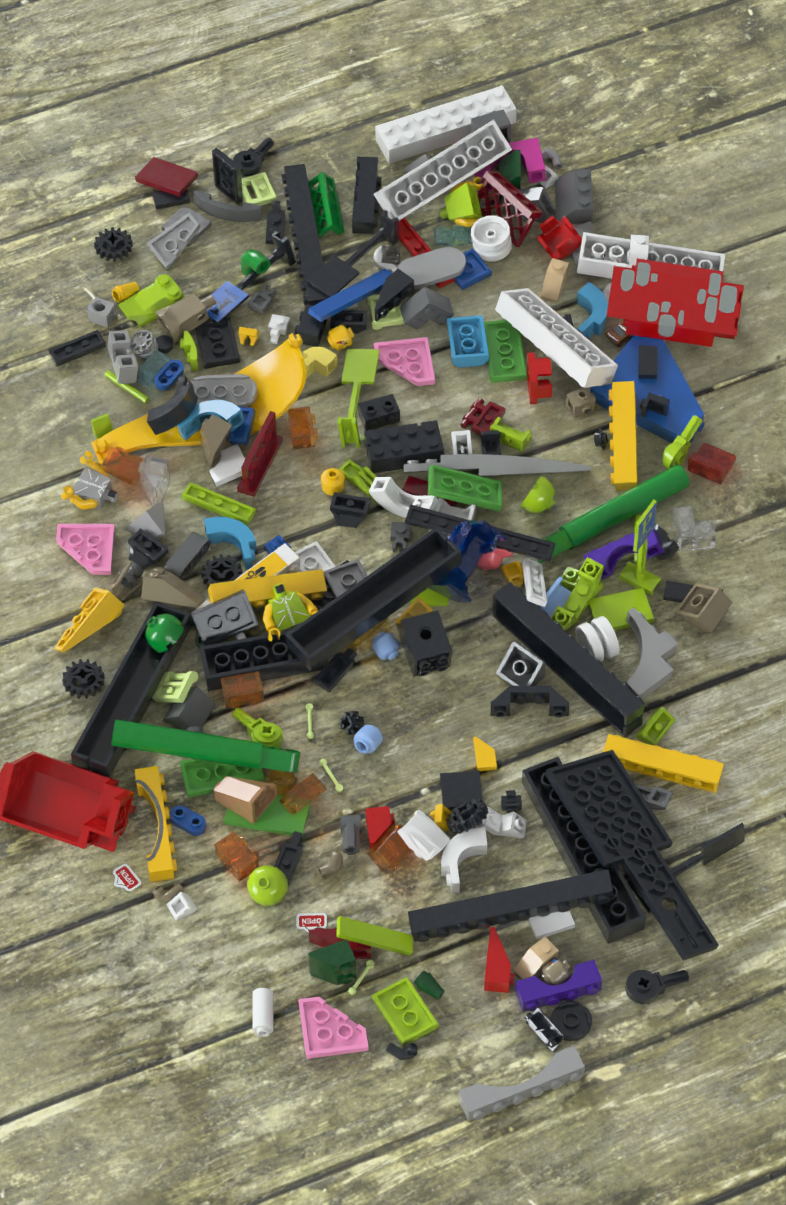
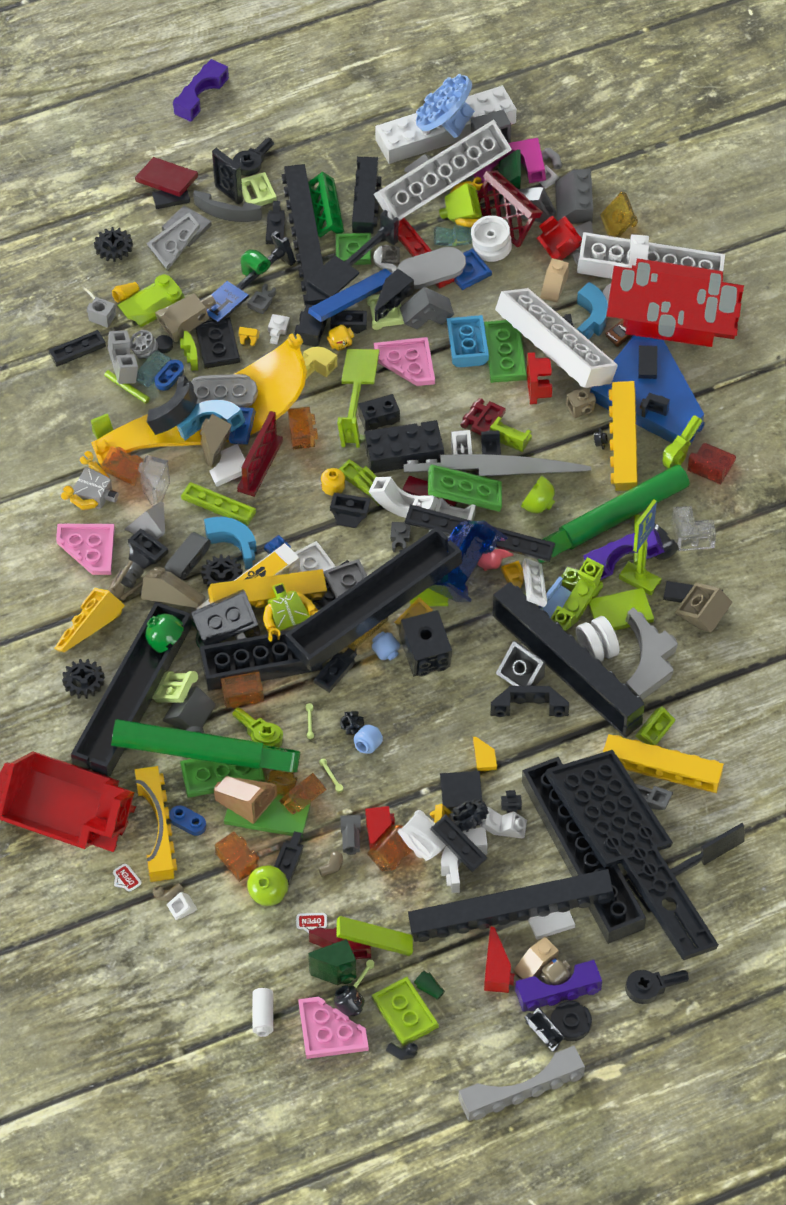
(212, 76): none -> dark purple arch
(349, 243): none -> bright green tile
(349, 1000): none -> black head
(447, 106): none -> light blue bracket
(458, 843): none -> black tile
(619, 216): none -> clear yellow tile

